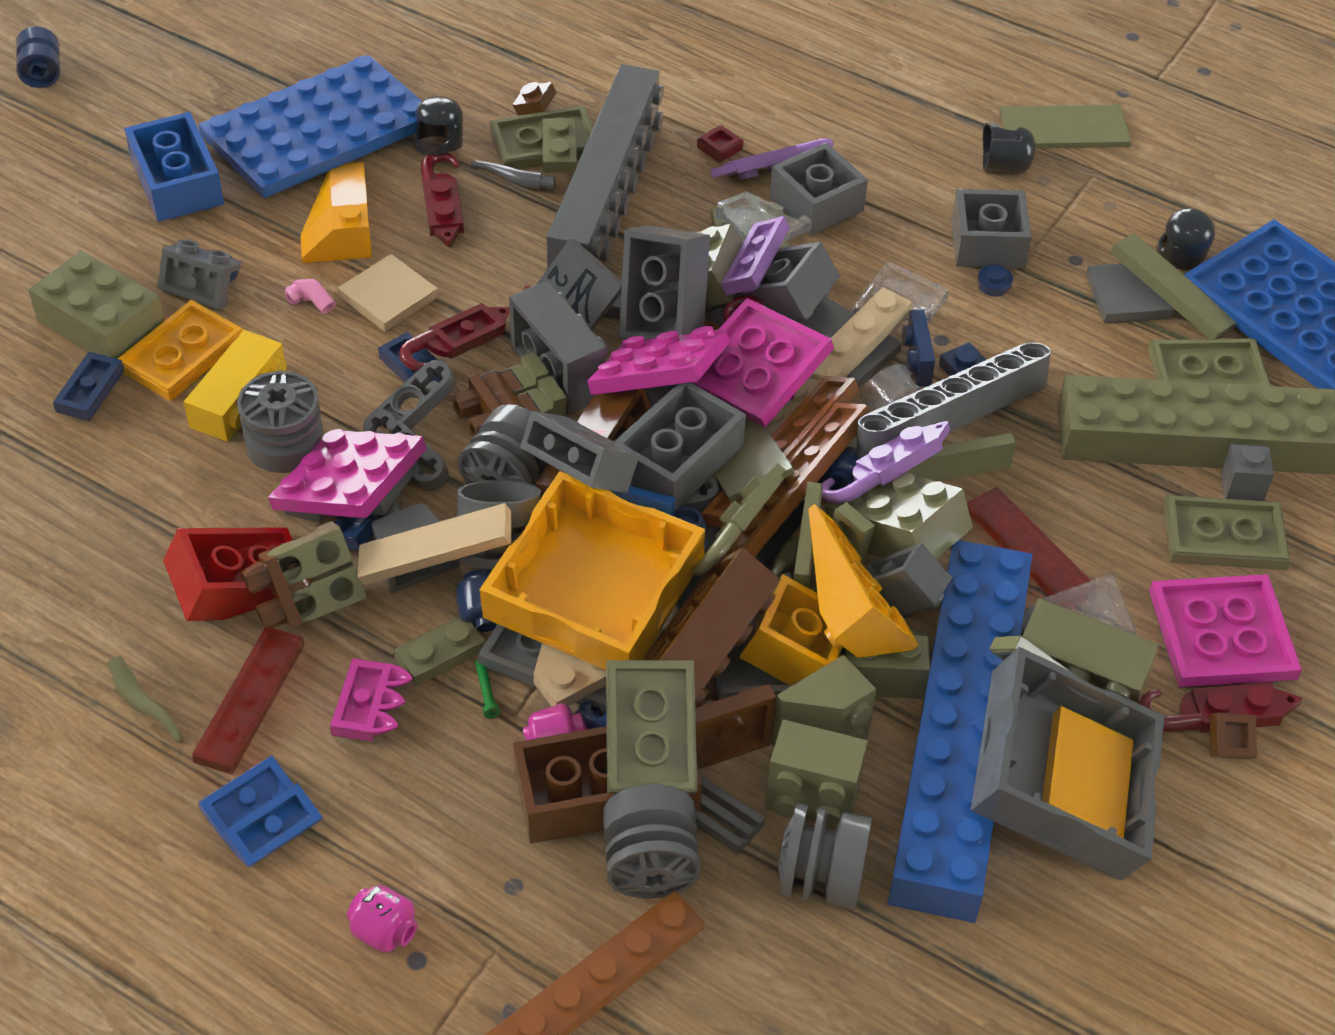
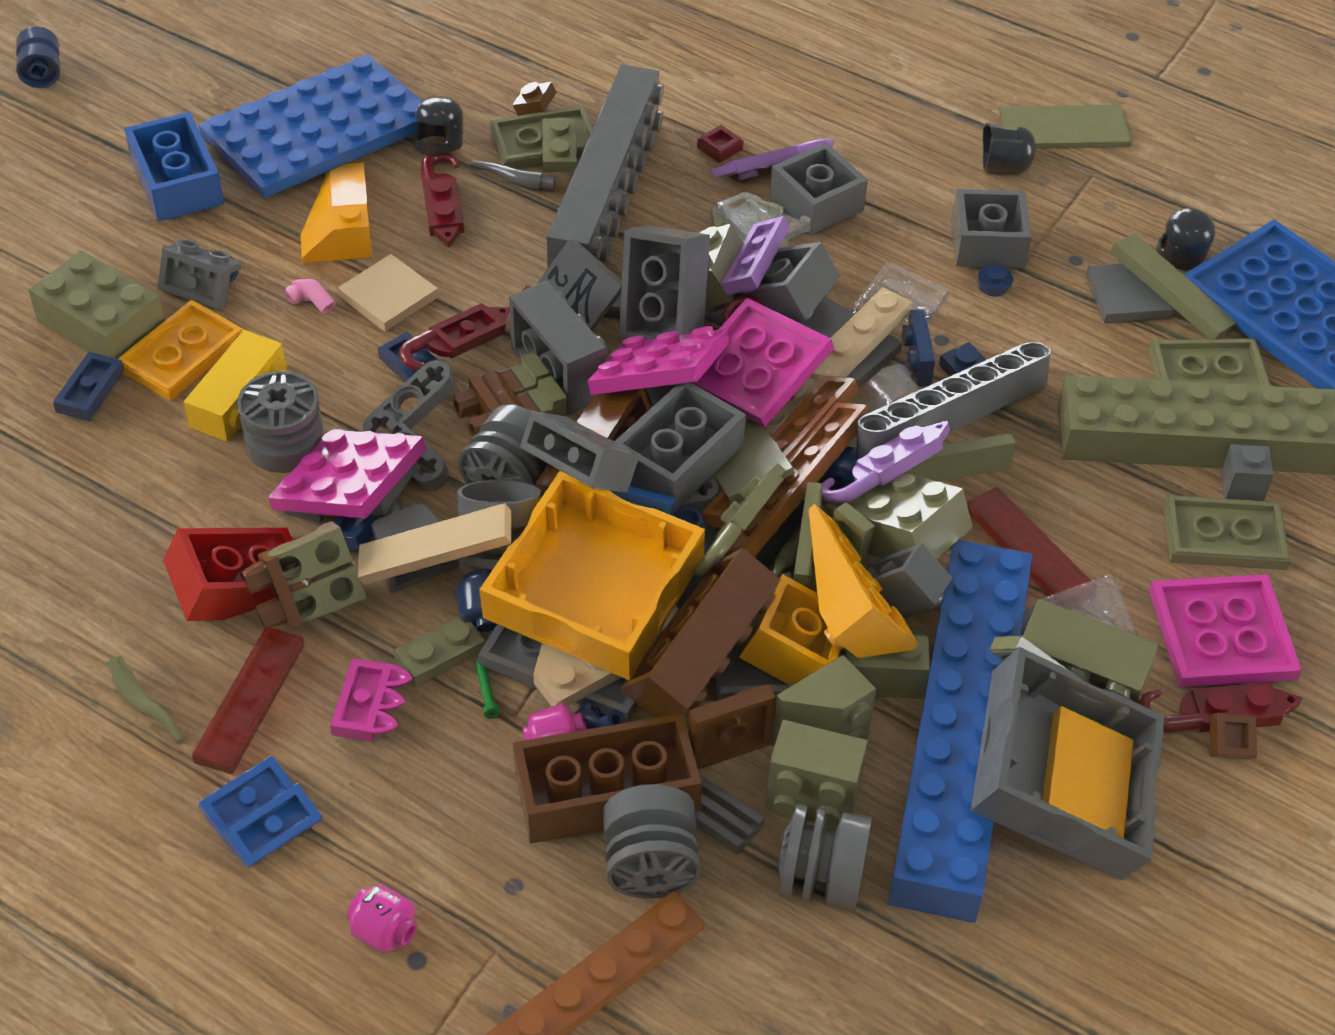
(650, 724): olive tile -> none

